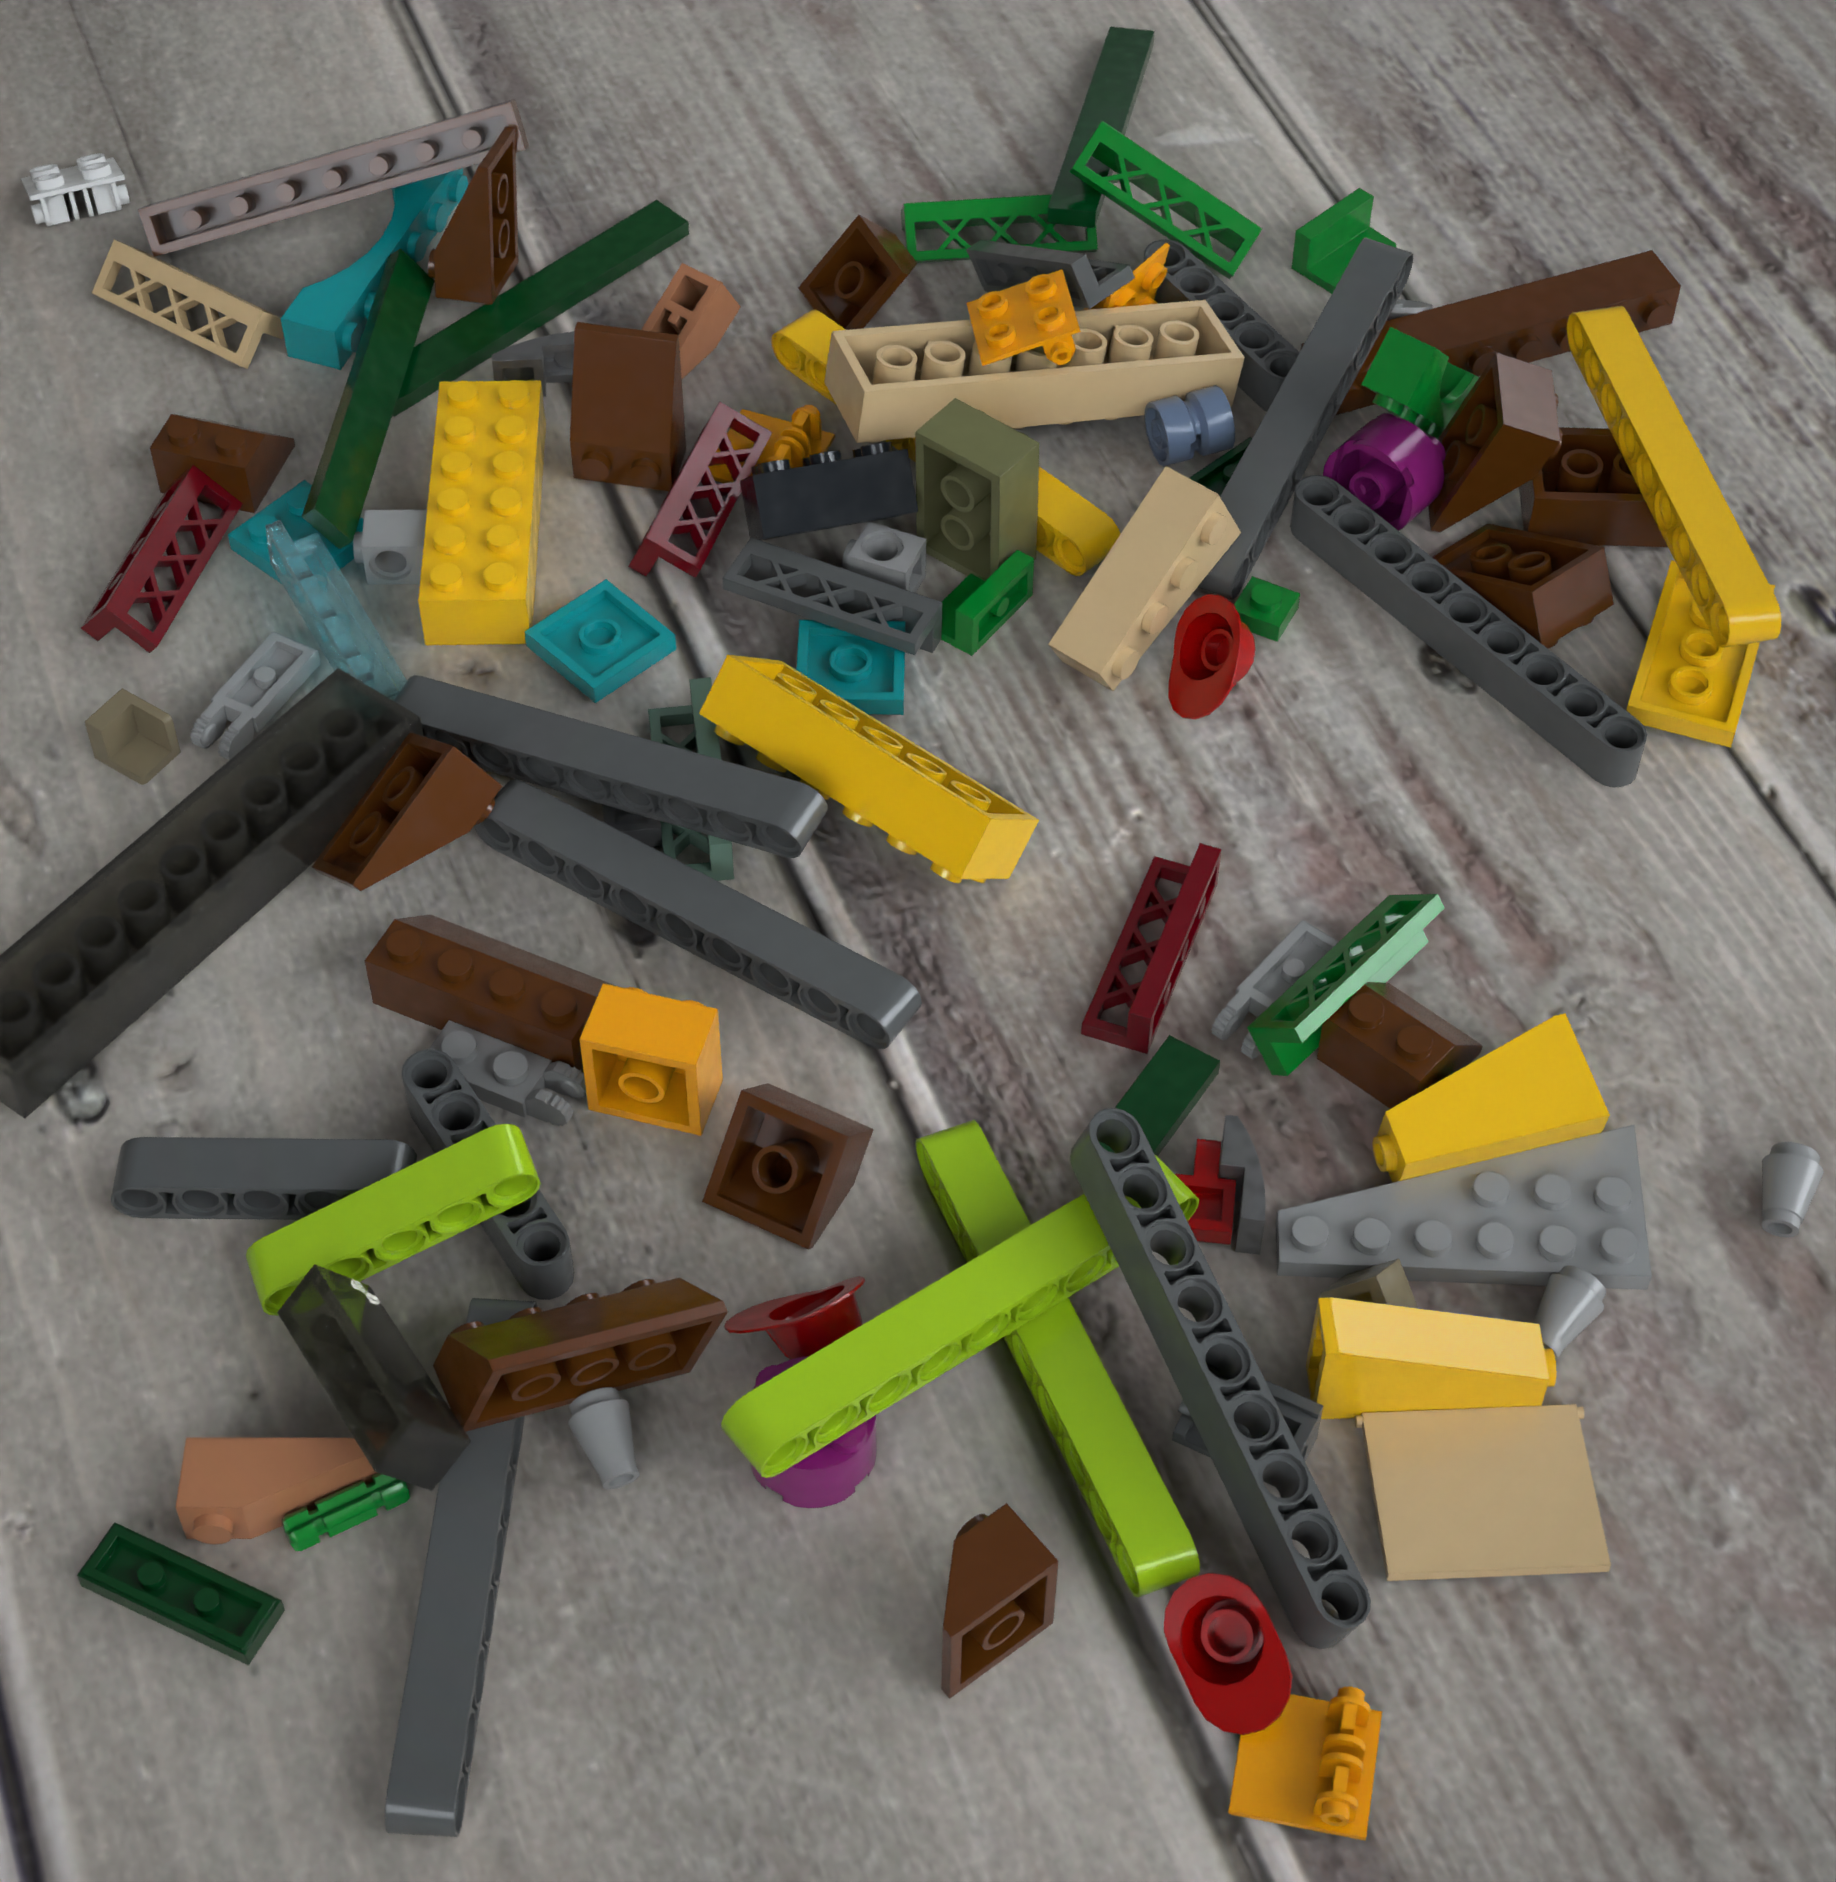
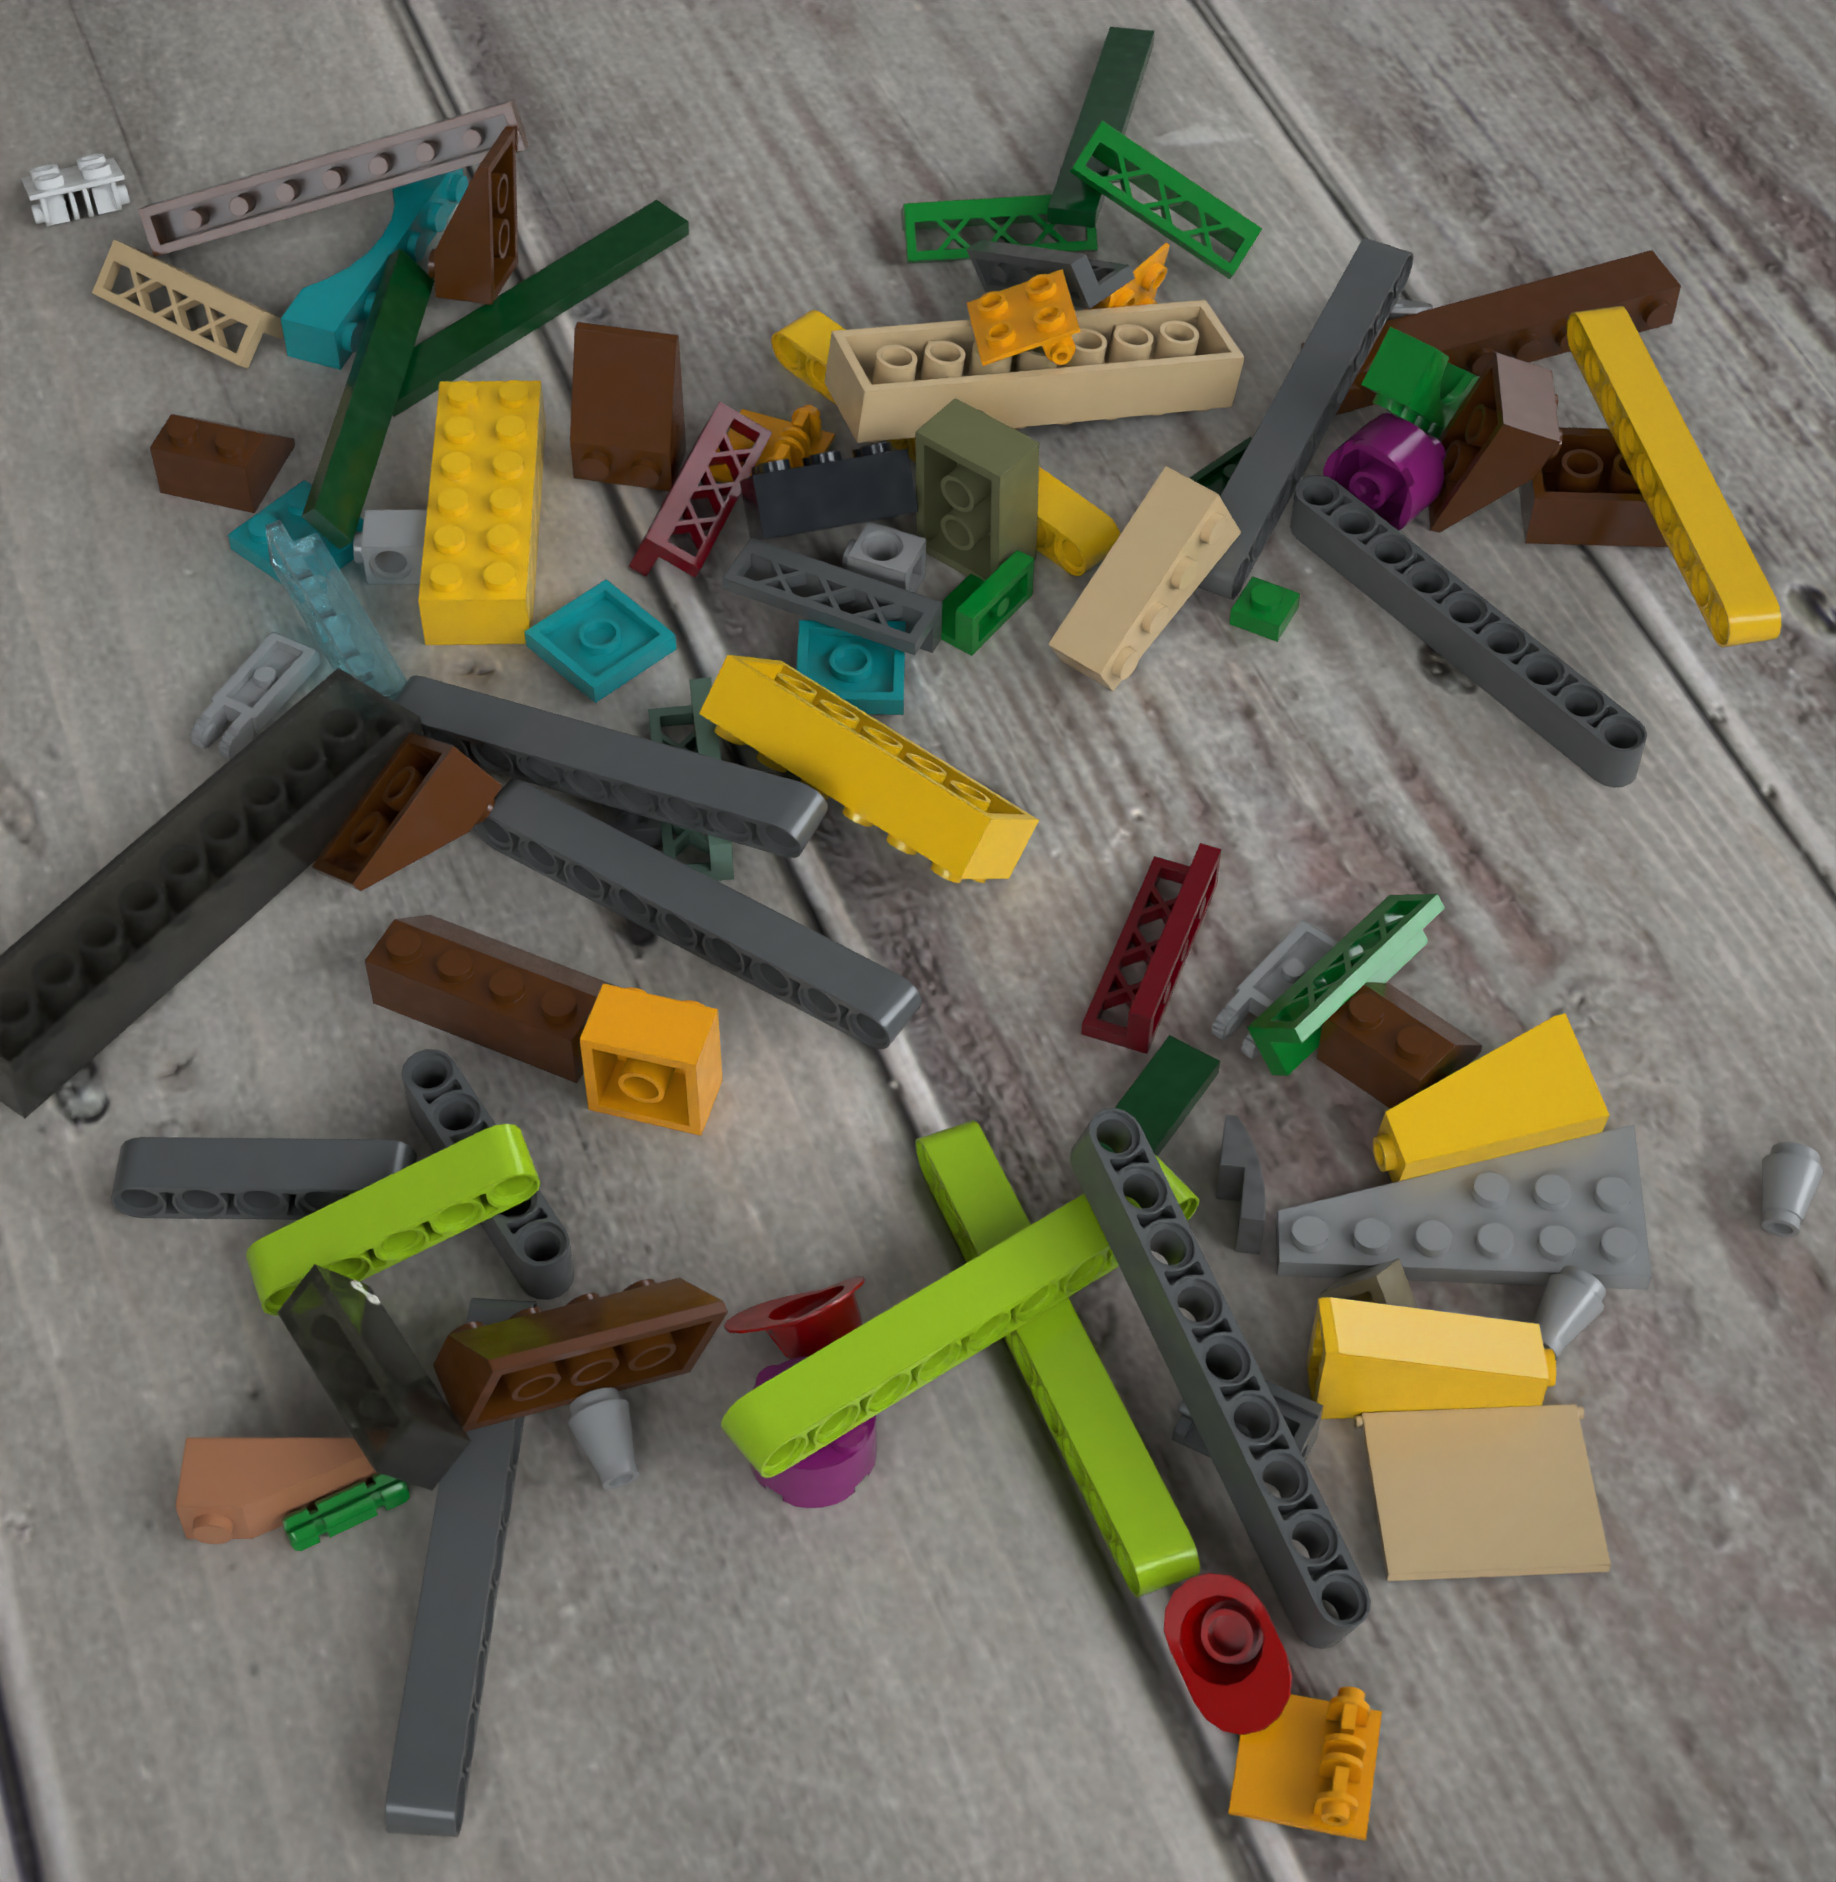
(132, 736): dark tan panel -> none
(147, 552): dark red fence -> none
(181, 1593): dark green tile -> none
(512, 1075): light grey hinge -> none
(540, 358): flat silver slope -> none
(697, 311): nougat slope -> none
(786, 1164): reddish brown slope -> none
(858, 274): reddish brown slope -> none
(996, 1595): reddish brown slope -> none
(1197, 424): sand blue wheel -> none
(1209, 656): red piece -> none
(1216, 1195): red plate -> none
(1265, 350): dark grey beam -> none
(1330, 239): green panel -> none
(1533, 578): reddish brown slope -> none
(1684, 676): yellow plate -> none

